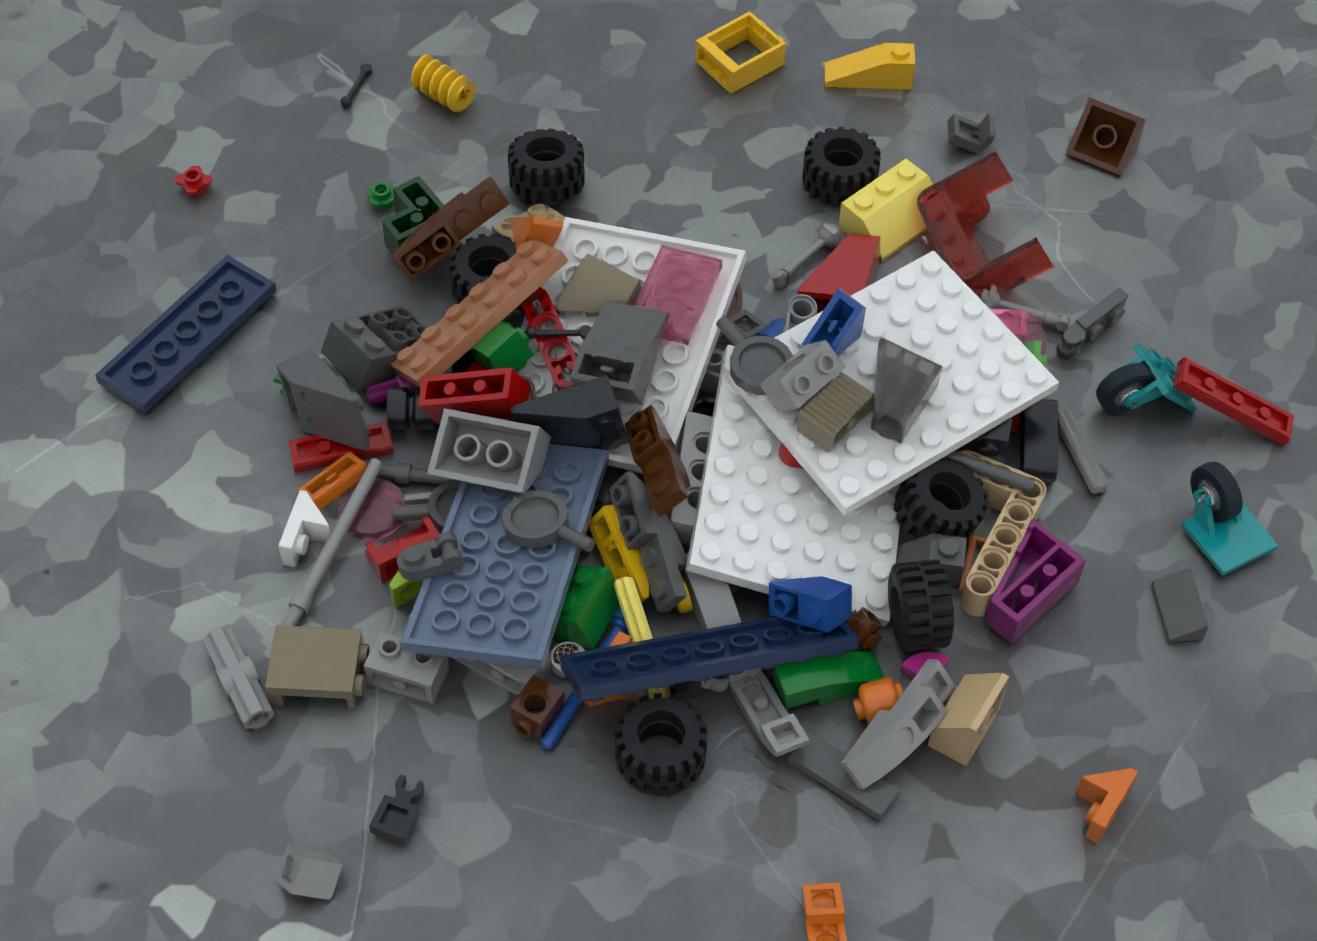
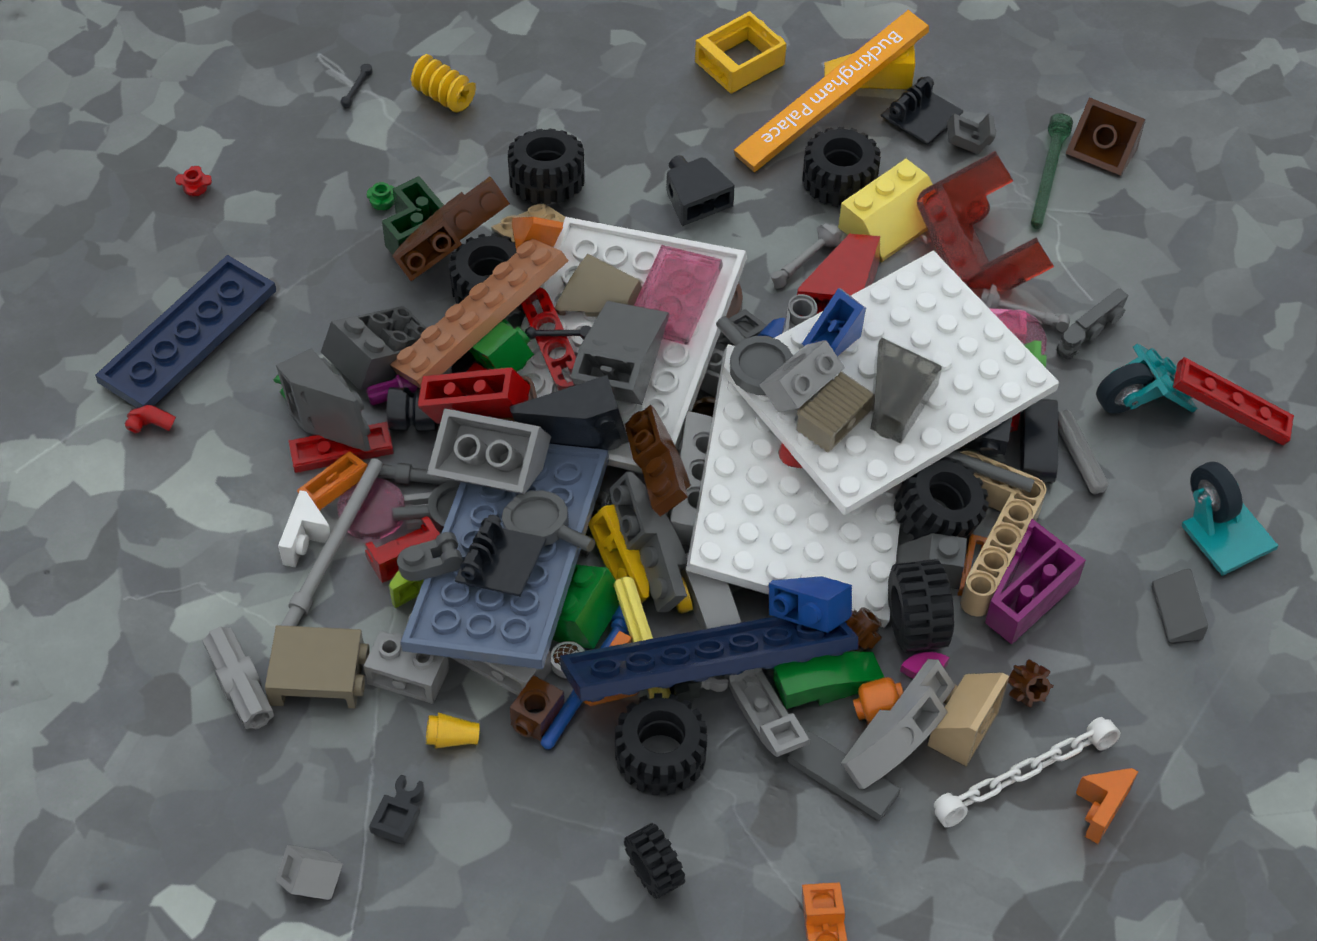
(146, 415): none -> red arm
(450, 731): none -> yellow cone
(500, 558): none -> black hinge
(654, 860): none -> black tyre
(697, 189): none -> black torso
(831, 91): none -> light orange tile
(921, 111): none -> black hinge
(951, 809): none -> white piece
(1029, 683): none -> reddish brown gear
(1059, 129): none -> clear green piece

